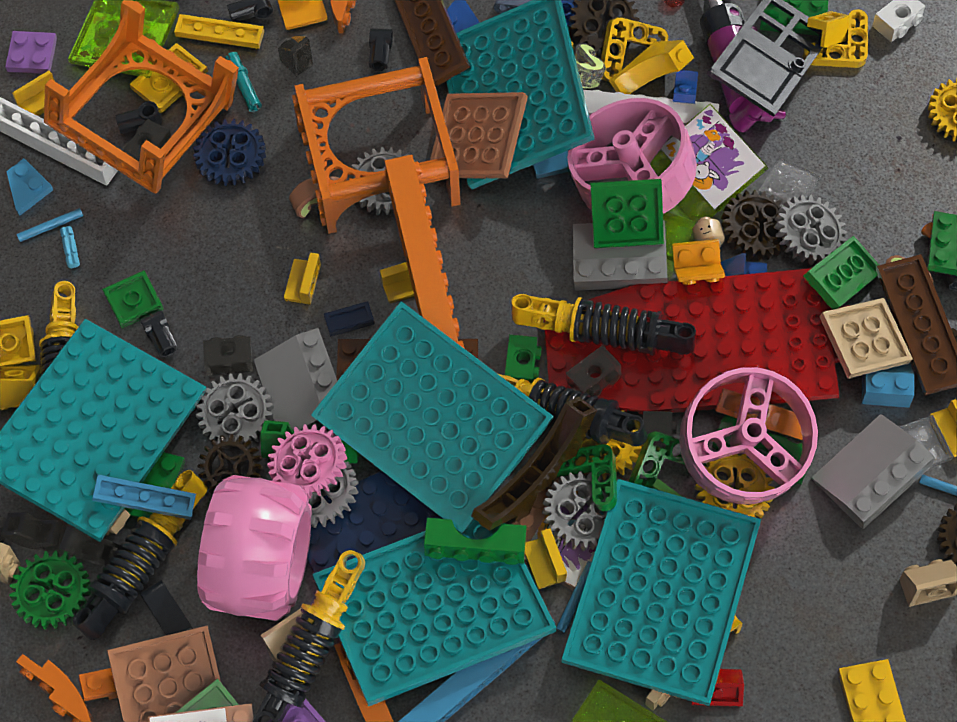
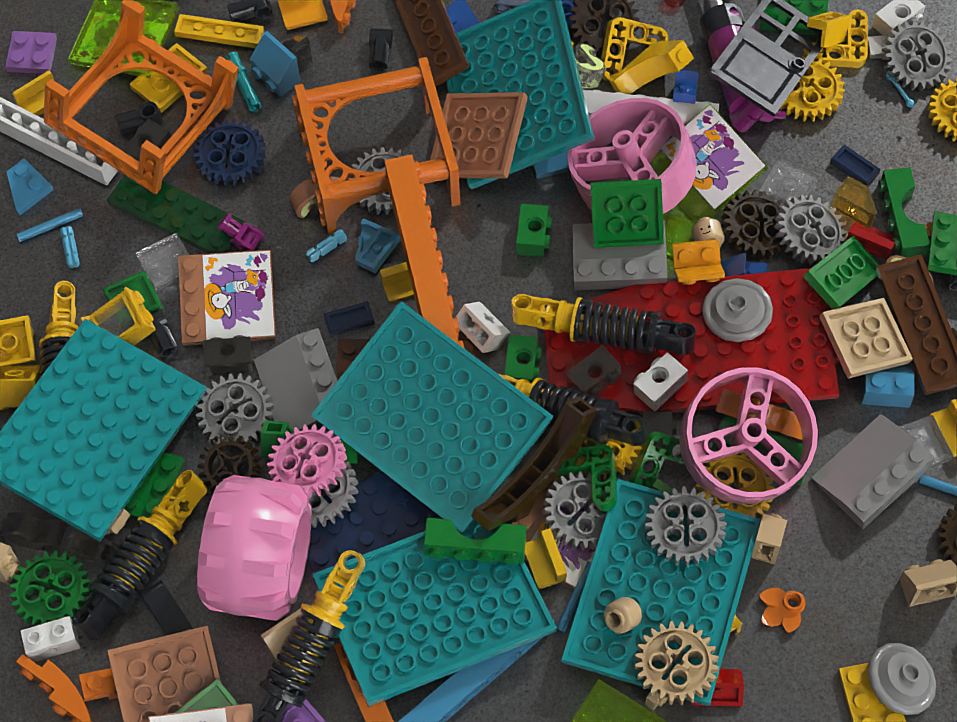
(50, 639): none -> white brick
(124, 317): none -> yellow window
(144, 497): dark azure plate -> none
(161, 261): none -> clear plate
(174, 213): none -> dark green plate
(226, 296): none -> plate
(243, 235): none -> magenta connector
(274, 65): none -> dark azure slope
(303, 279): yellow panel -> none
(326, 245): none -> medium azure axle
(374, 245): none -> dark azure wing
(482, 327): none -> white brick
(531, 218): none -> green brick
(622, 615): none -> tan head
(655, 393): none -> white brick
(657, 650): none -> tan gear
(708, 526): none -> light grey gear
(737, 310): none -> light grey piece
(769, 538): none -> tan brick
(780, 611): none -> orange plate
(810, 89): none -> yellow gear
(855, 165): none -> dark blue tile
(855, 202): none -> clear yellow slope
(873, 240): none -> red panel
(875, 45): none -> white tile
(902, 678): none -> light grey piece
(909, 102): none -> medium azure hinge
(909, 236): none -> green arch
(917, 55): none -> light grey gear

